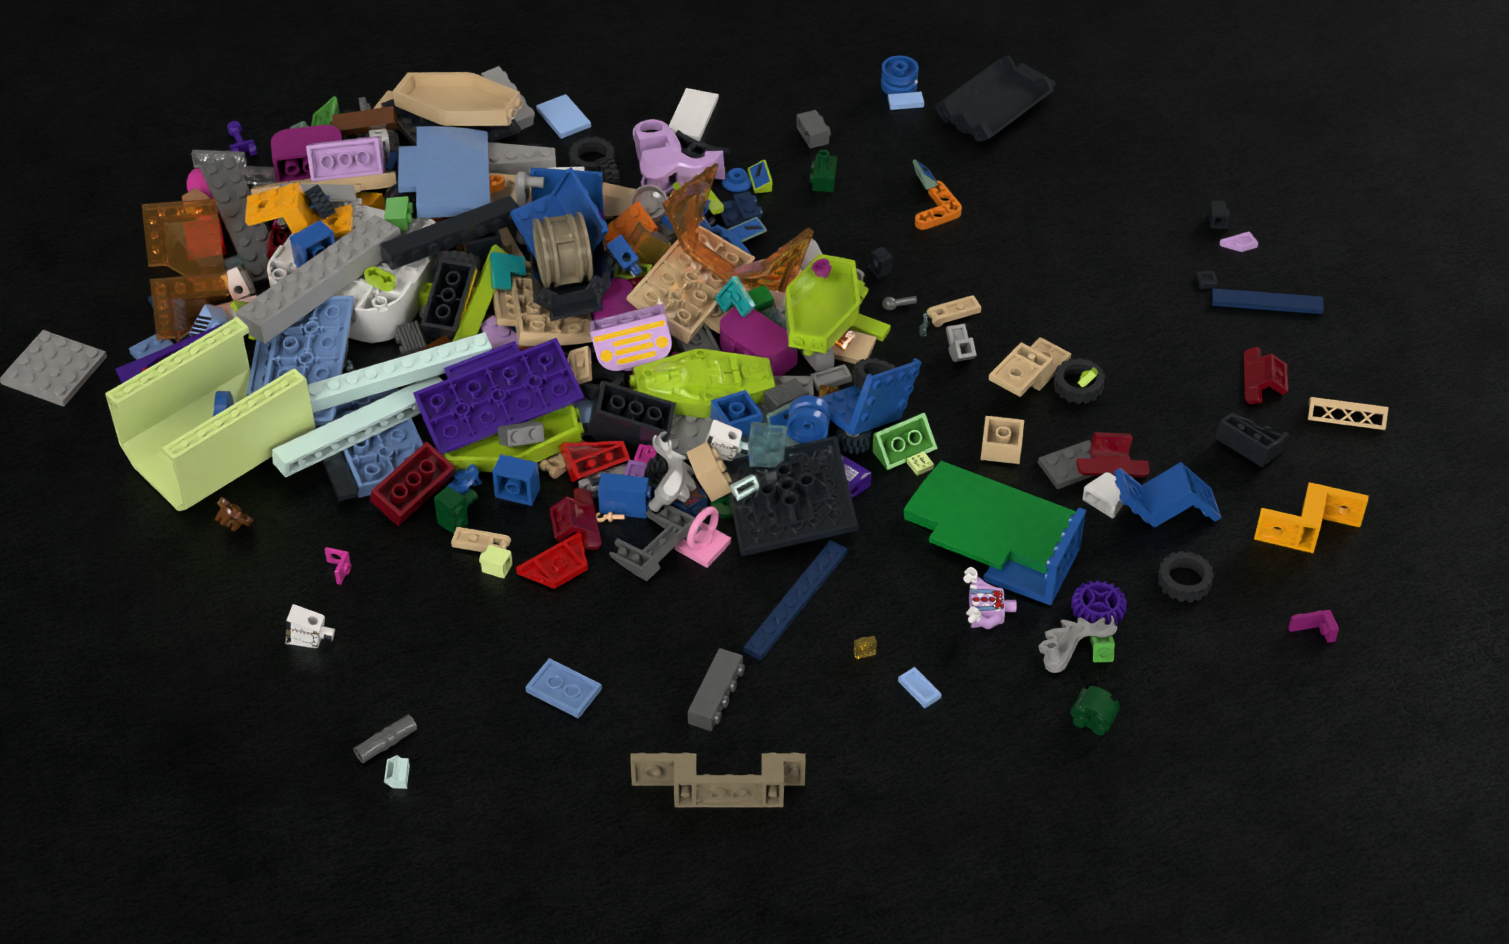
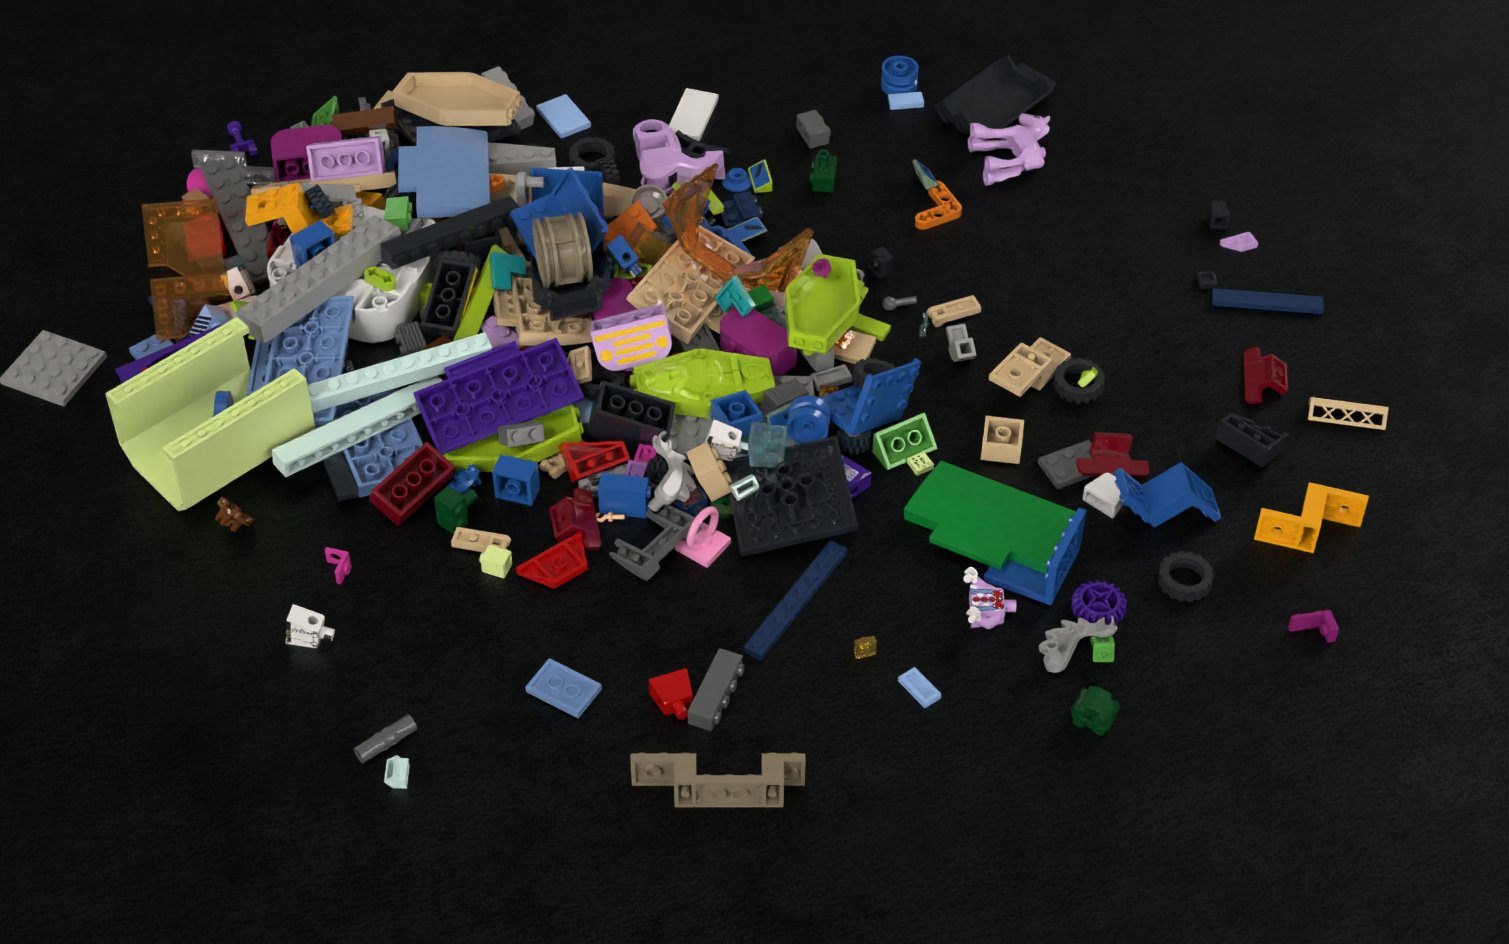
(672, 693): none -> red torso
(1019, 139): none -> lavender animal

